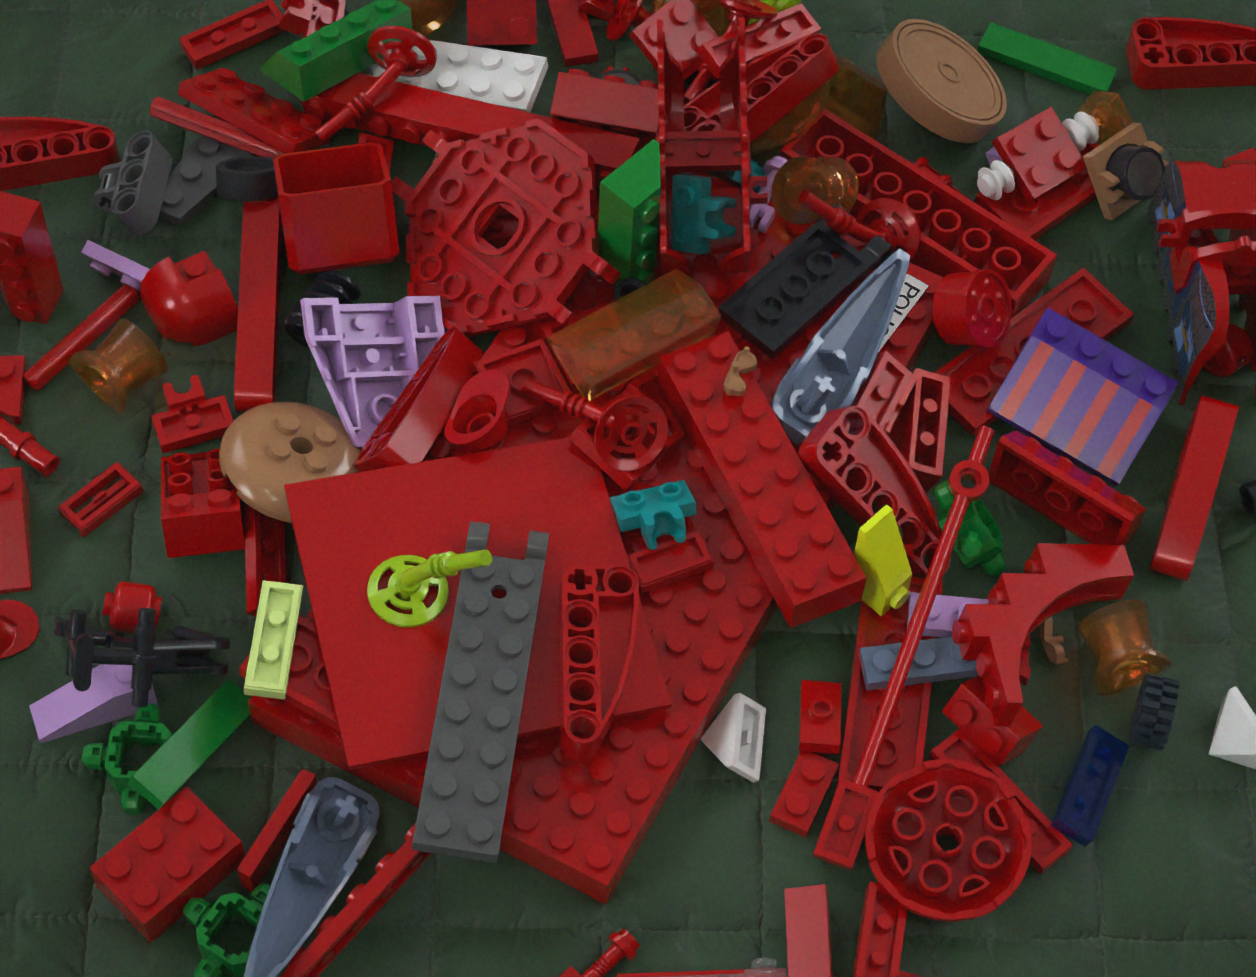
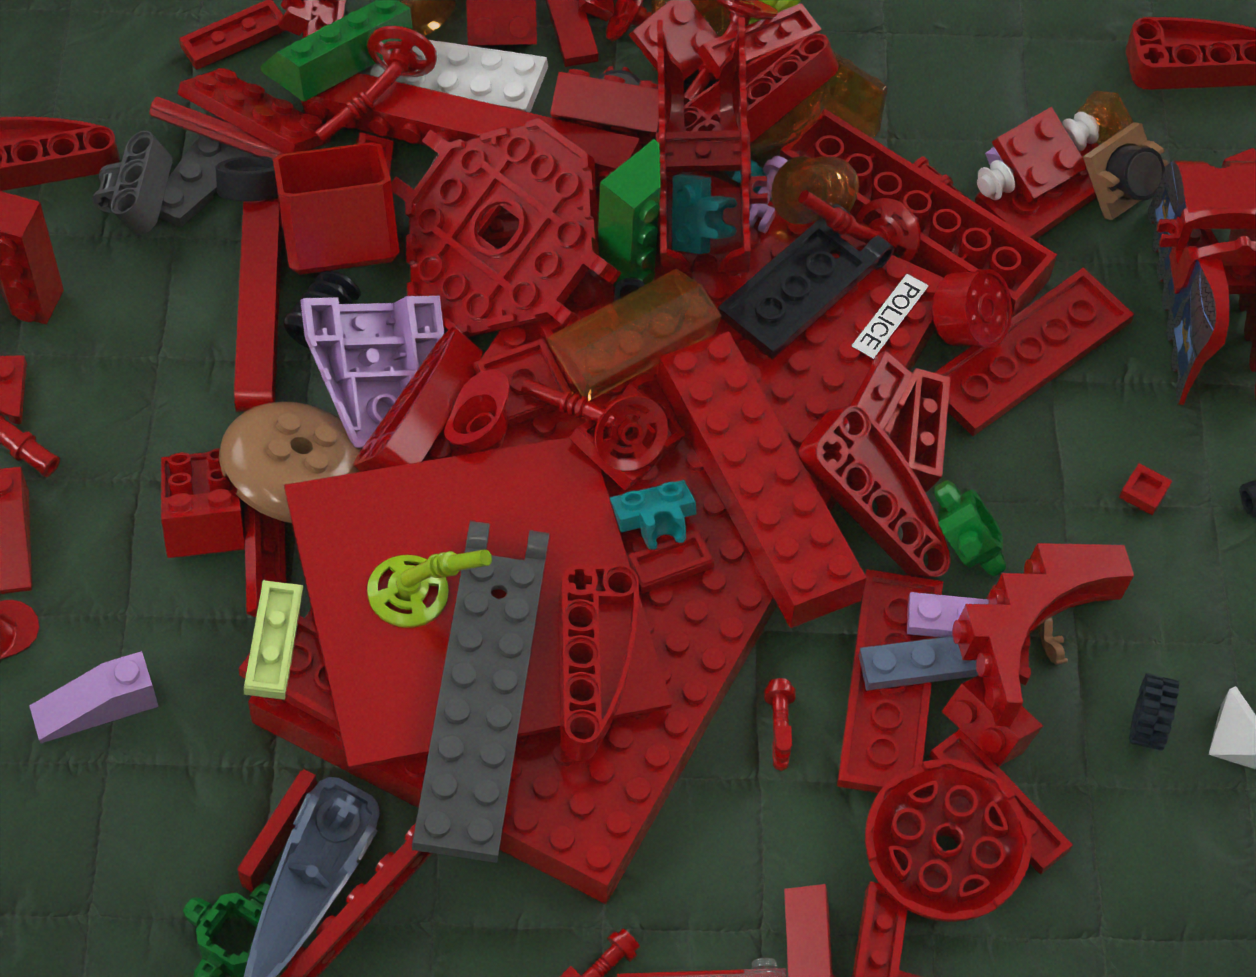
(81, 336): red axle -> none
(104, 503): red tile -> none
(107, 261): lavender plate -> none
(119, 364): clear orange hat -> none
(125, 604): red head -> none
(144, 730): green piece -> none
(146, 657): black piece -> none
(167, 862): red brick -> none
(189, 300): red brick -> none
(190, 417): red plate -> none
(192, 745): green tile -> none
(738, 736): white slope -> none
(743, 363): medium nougat piece -> none
(780, 694): none -> red hinge
(804, 793): red plate -> none
(820, 717): red plate -> none
(840, 352): sand blue piece -> none
(852, 800): red bar -> none
(884, 562): neon yellow slope -> none
(941, 81): medium nougat brick -> none
(1046, 60): green tile -> none
(1064, 491): red slope -> none
(1082, 396): dark purple slope -> none
(1090, 786): clear blue plate -> none
(1122, 646): clear orange hat -> none
(1145, 489): none -> red plate
(1194, 487): red beam -> none
(1233, 354): red head -> none

